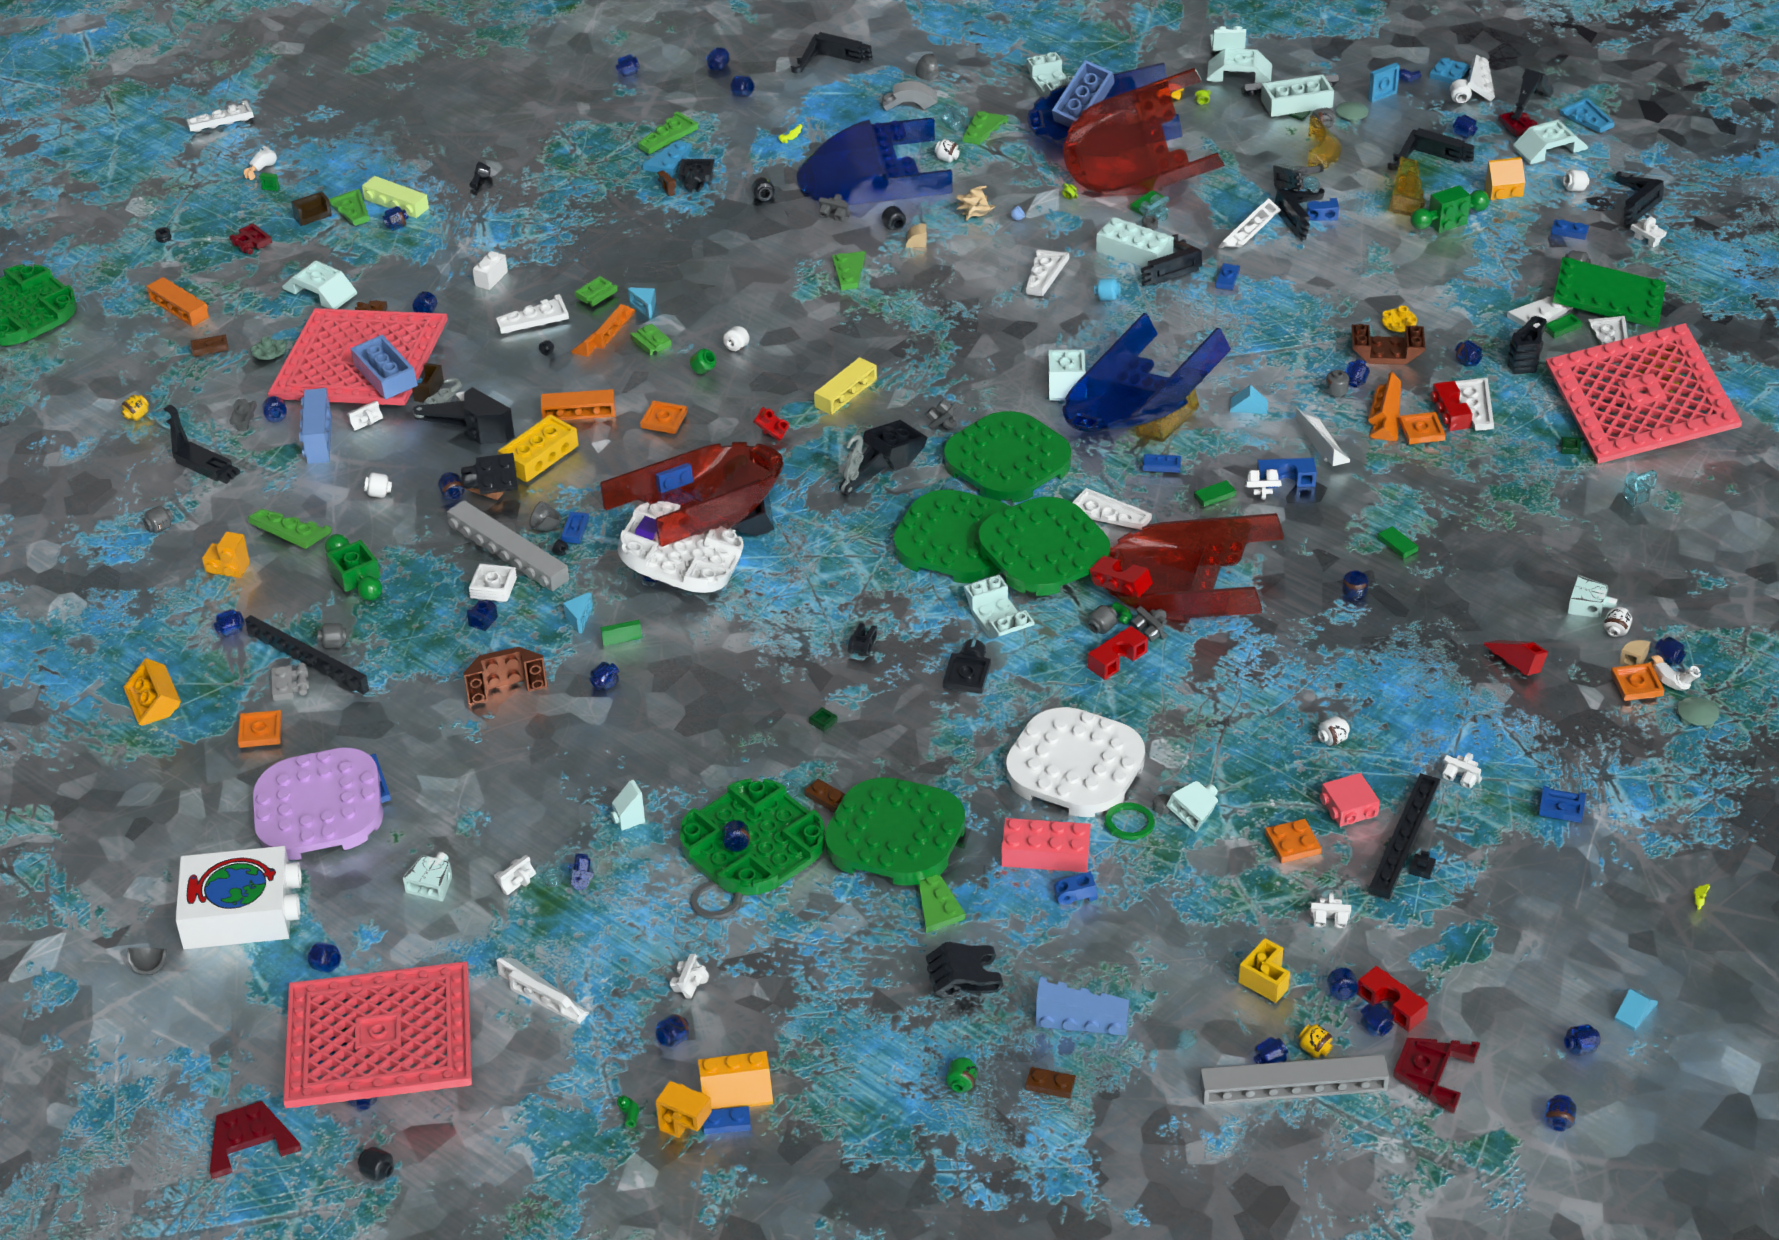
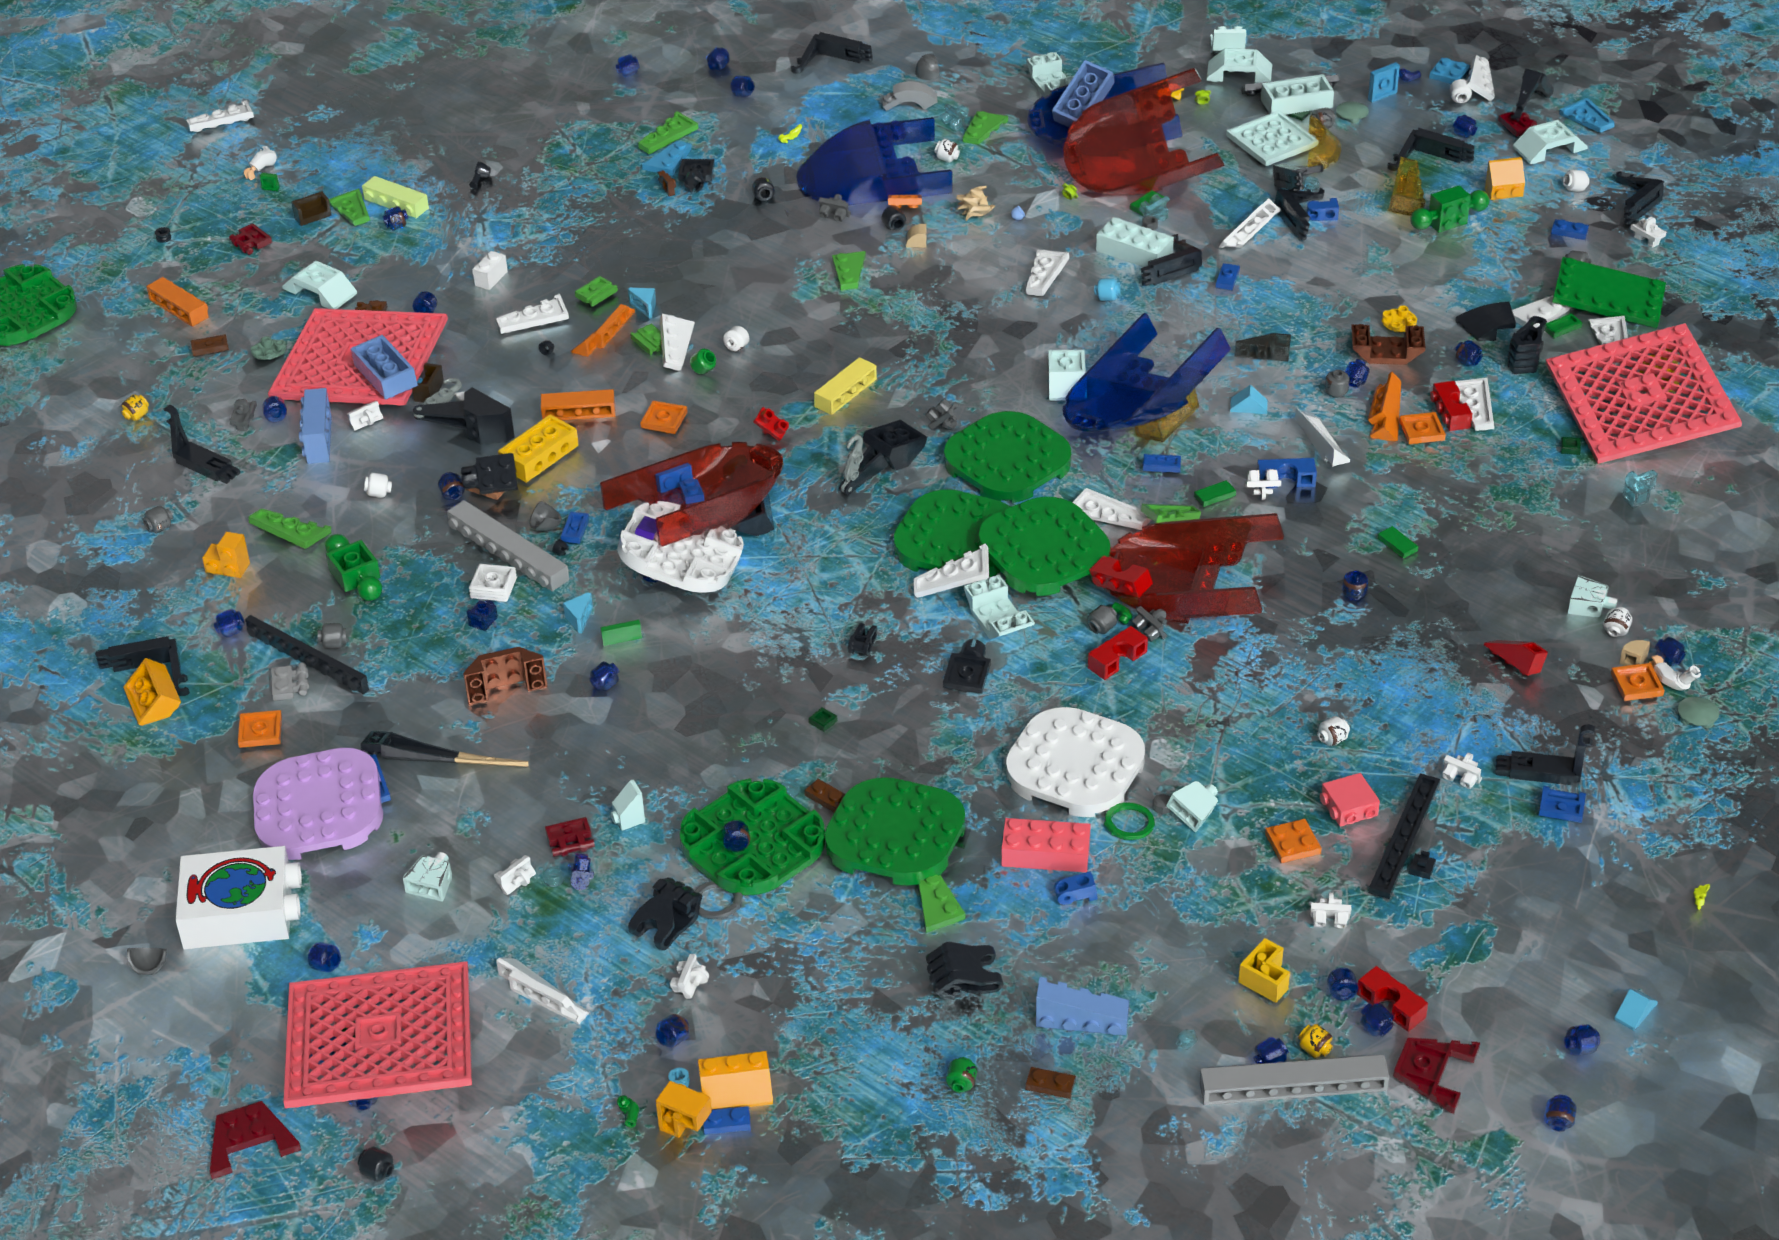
(132, 655): none -> black hinge
(402, 748): none -> black plate
(568, 832): none -> dark red plate
(669, 911): none -> black piece
(674, 340): none -> white wing
(679, 1072): none -> medium azure bush
(691, 491): none -> blue plate
(910, 200): none -> orange plate
(966, 570): none -> white wing
(1167, 513): none -> bright green wing
(1265, 347): none -> clear smoke slope
(1272, 138): none -> light aqua plate
(1486, 319): none -> black slope
(1546, 767): none -> black hinge

